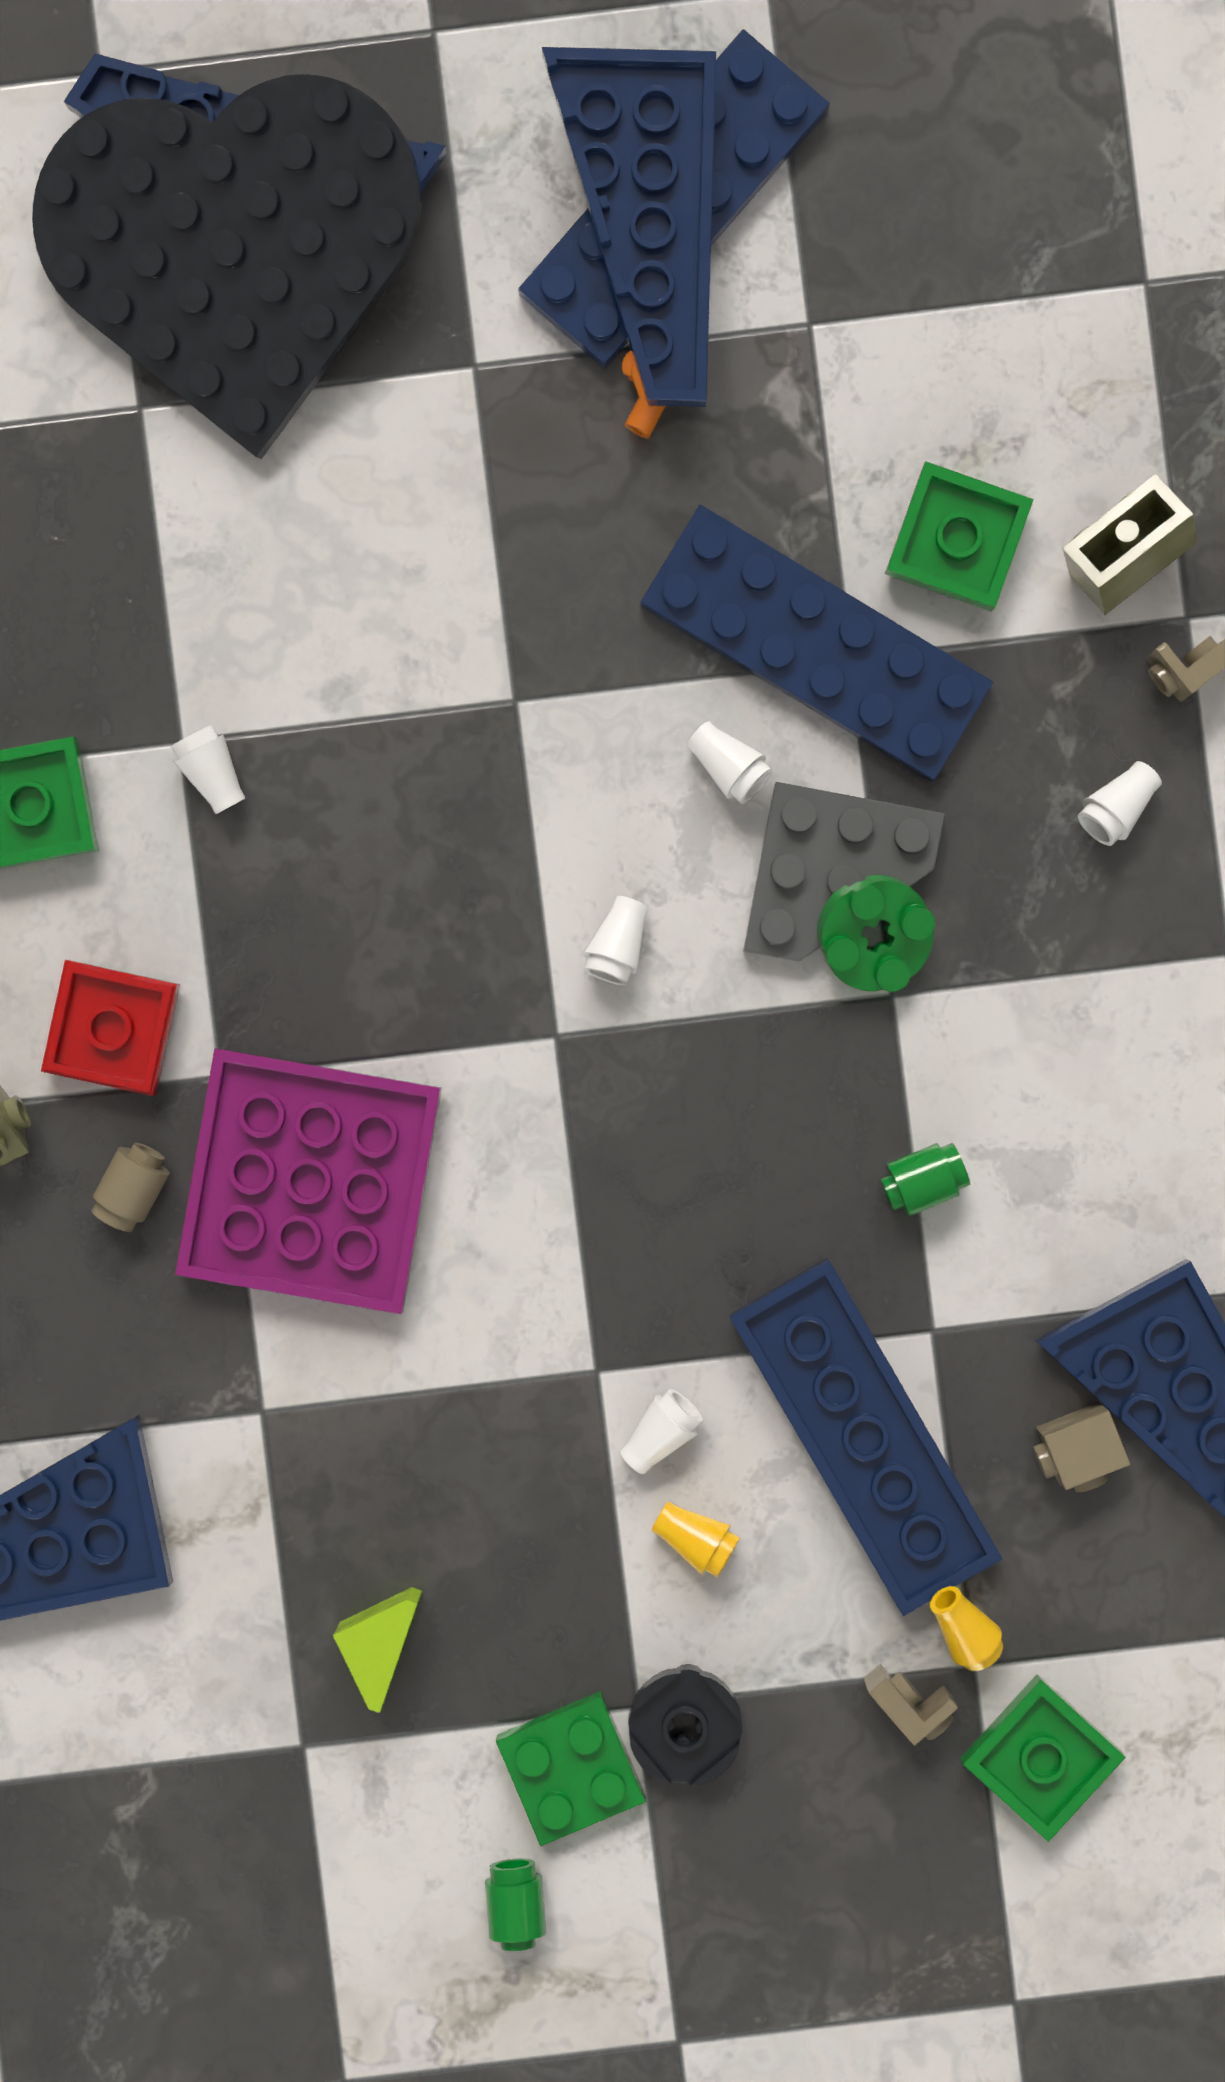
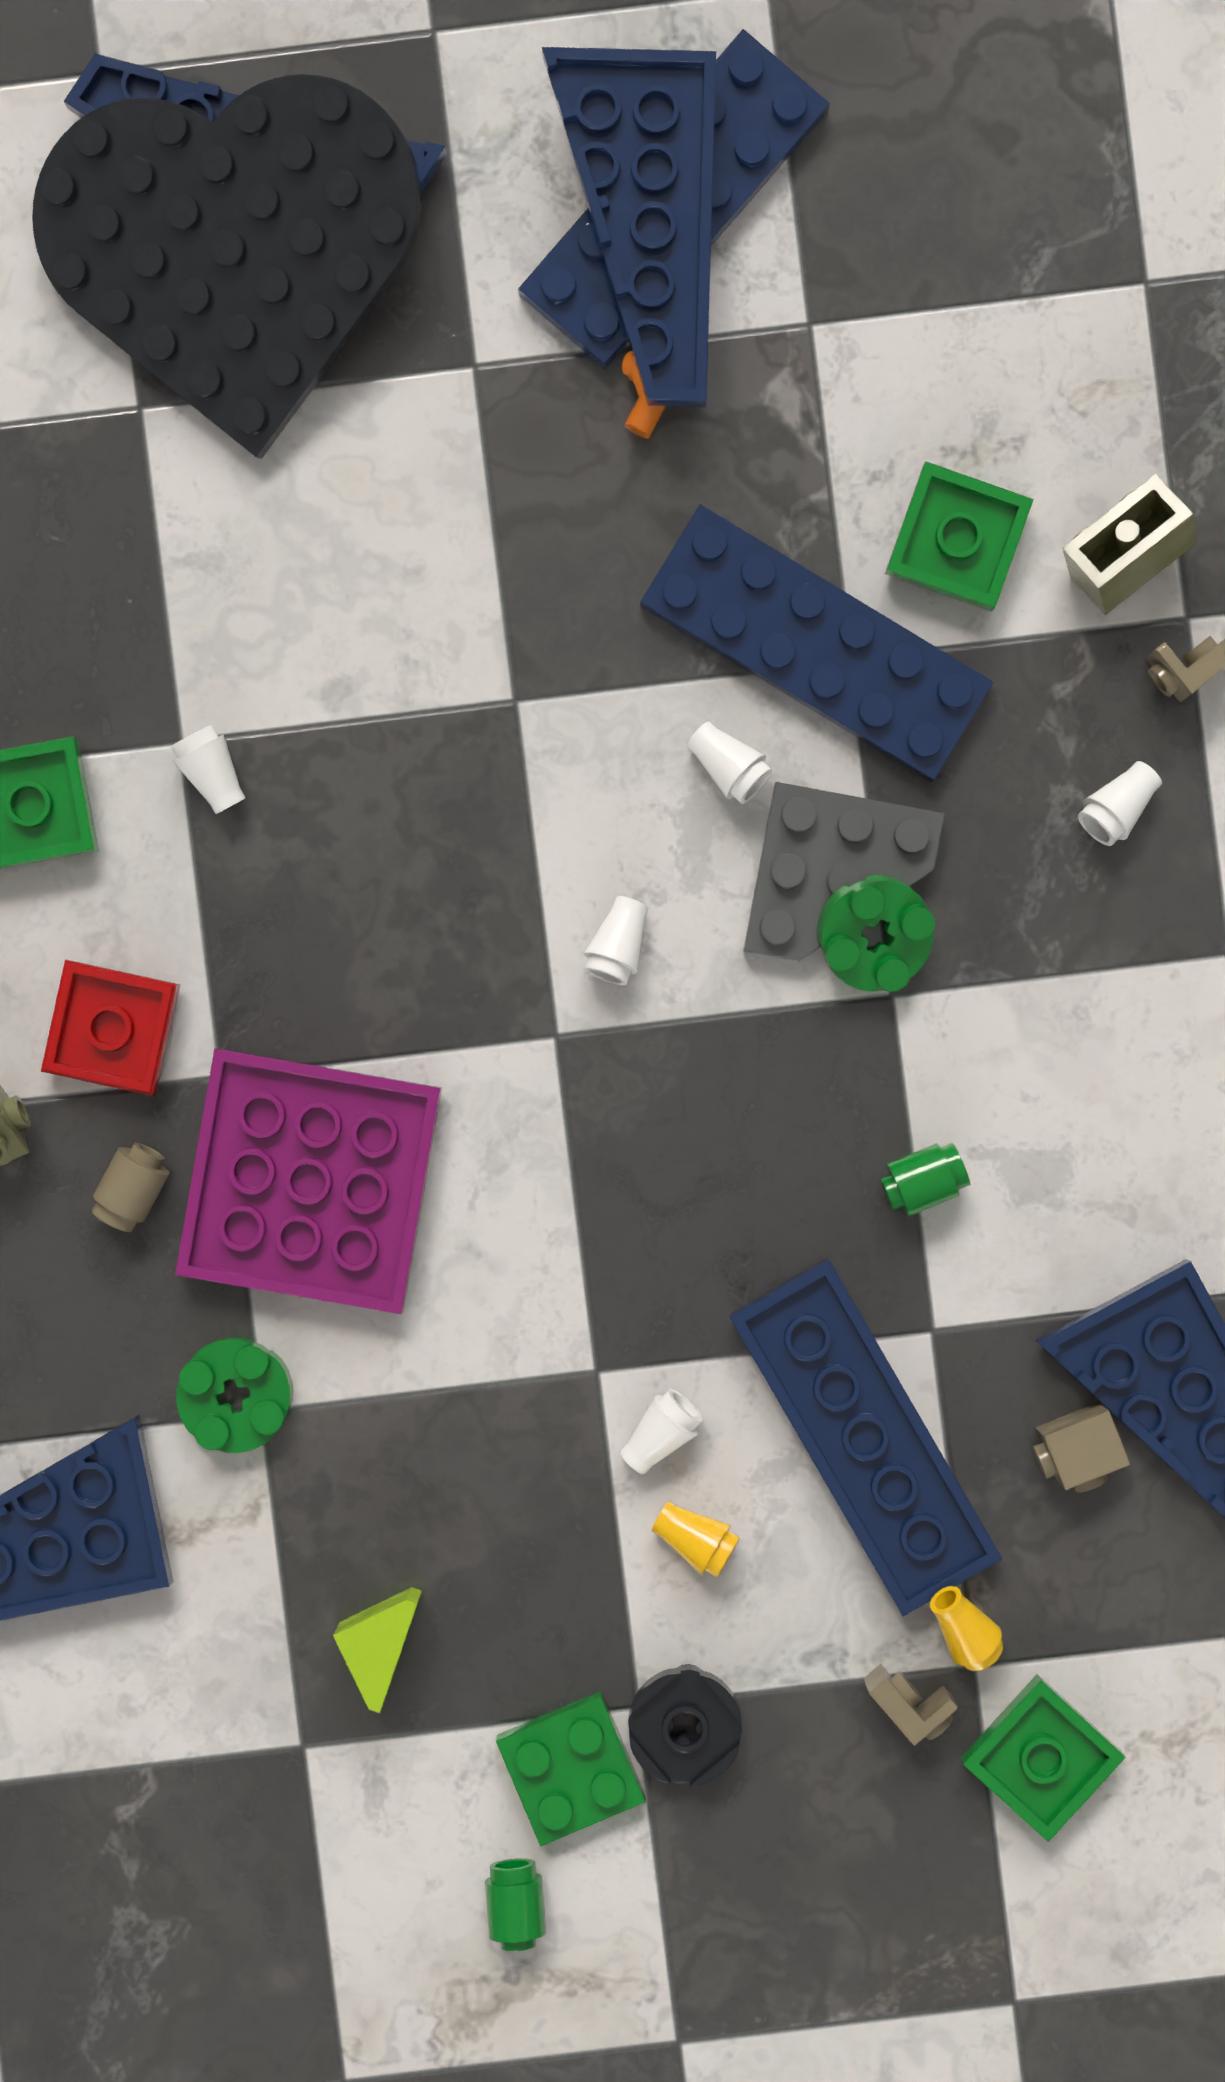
(217, 1424): none -> green plate

